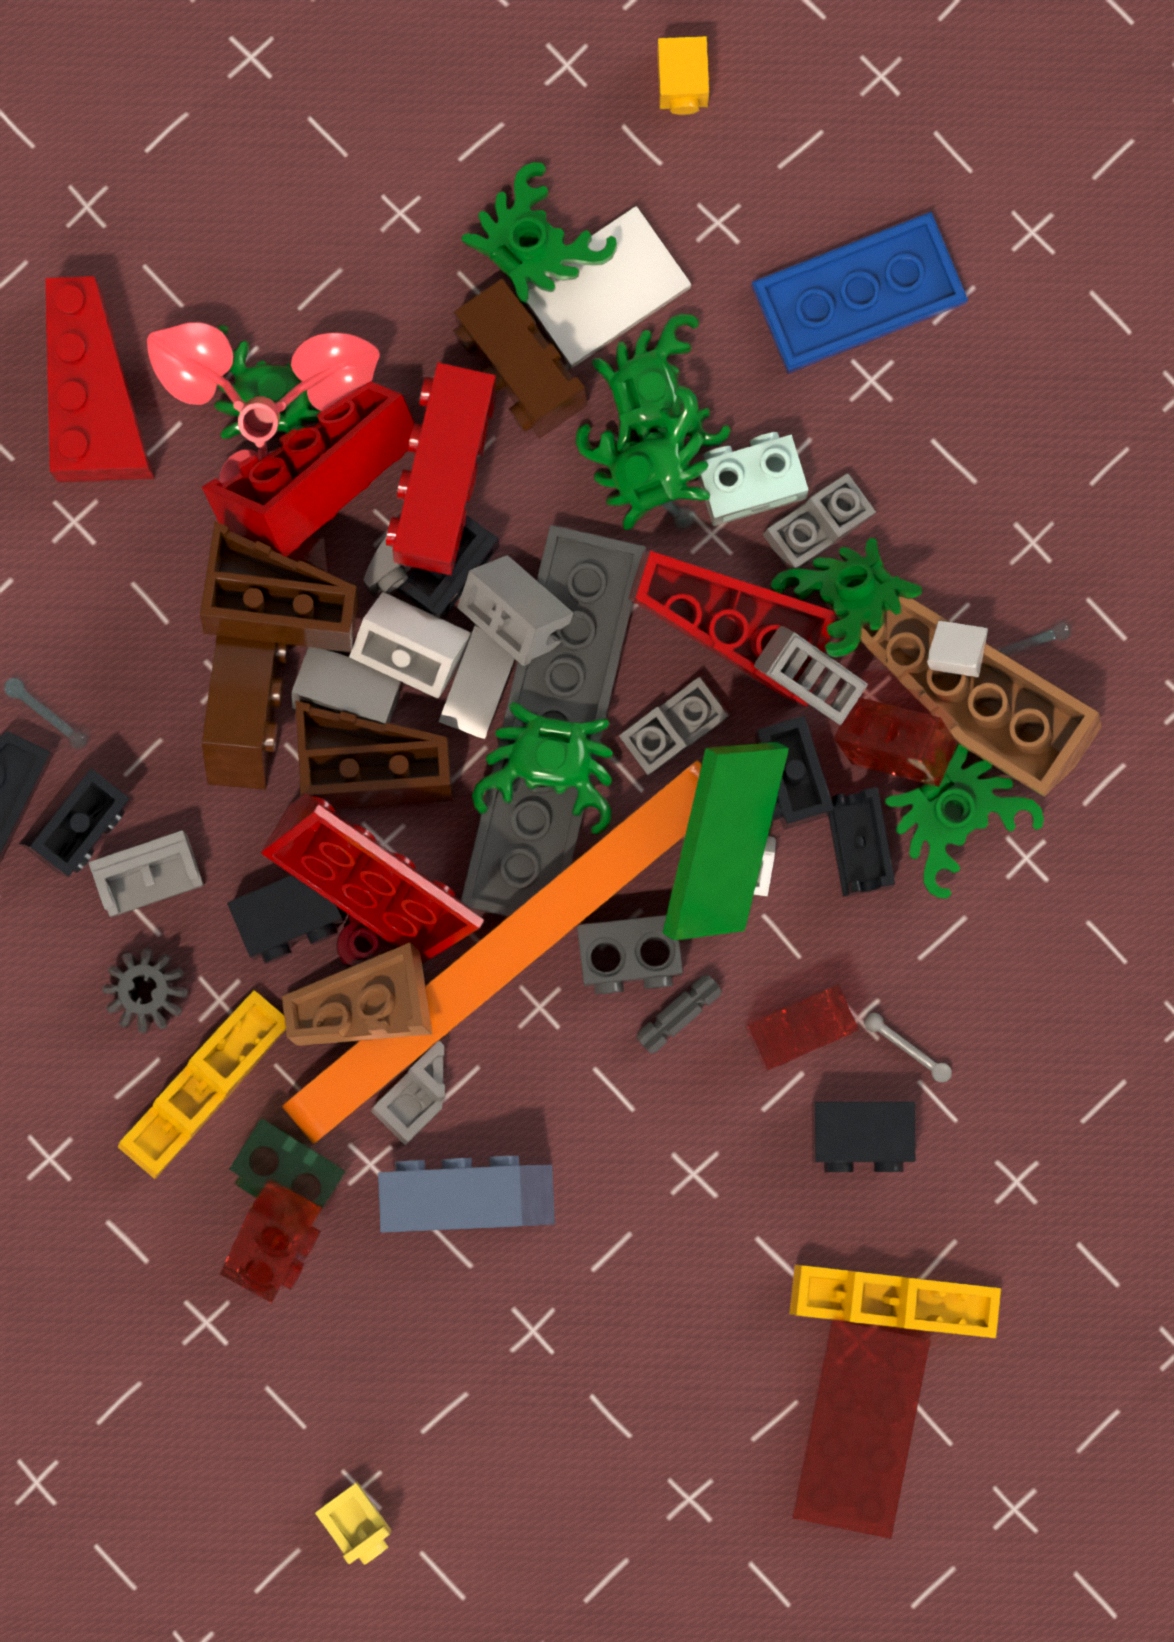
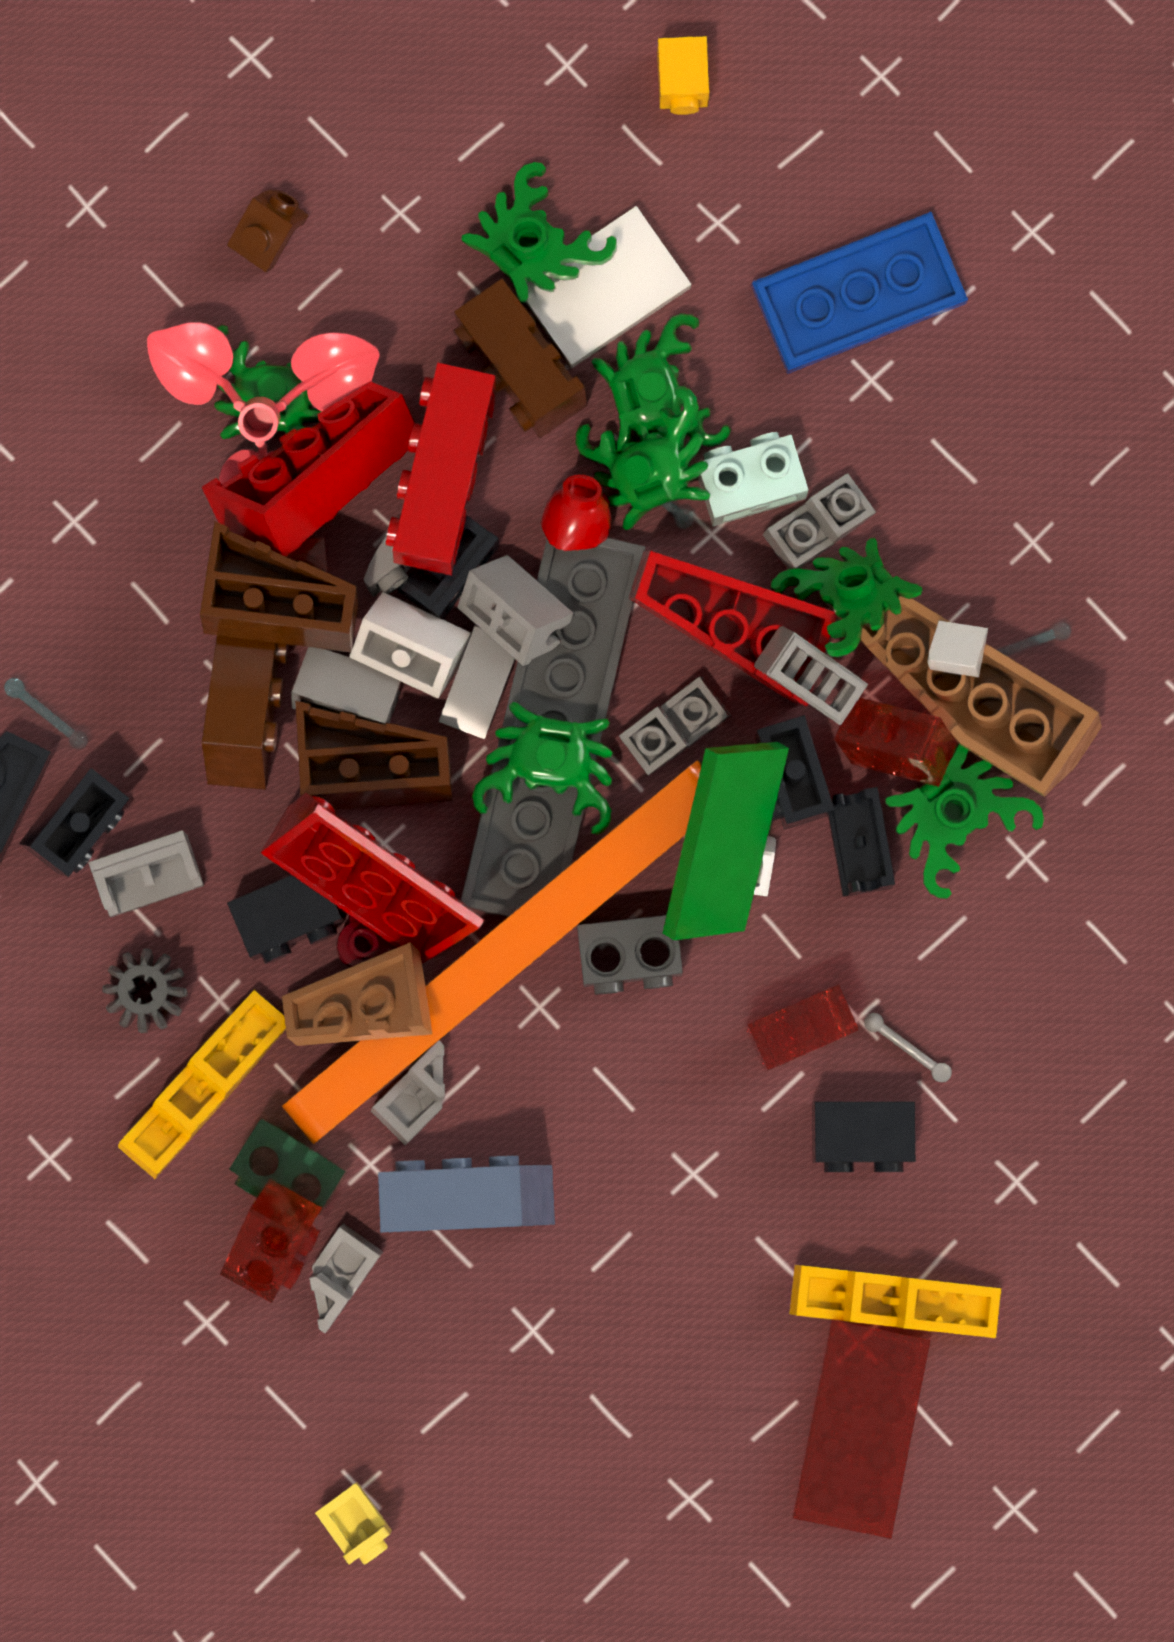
(89, 398): red wedge -> none
(267, 228): none -> reddish brown bracket
(340, 1273): none -> light grey slope
(577, 515): none -> red piece
(679, 1014): dark grey axle -> none

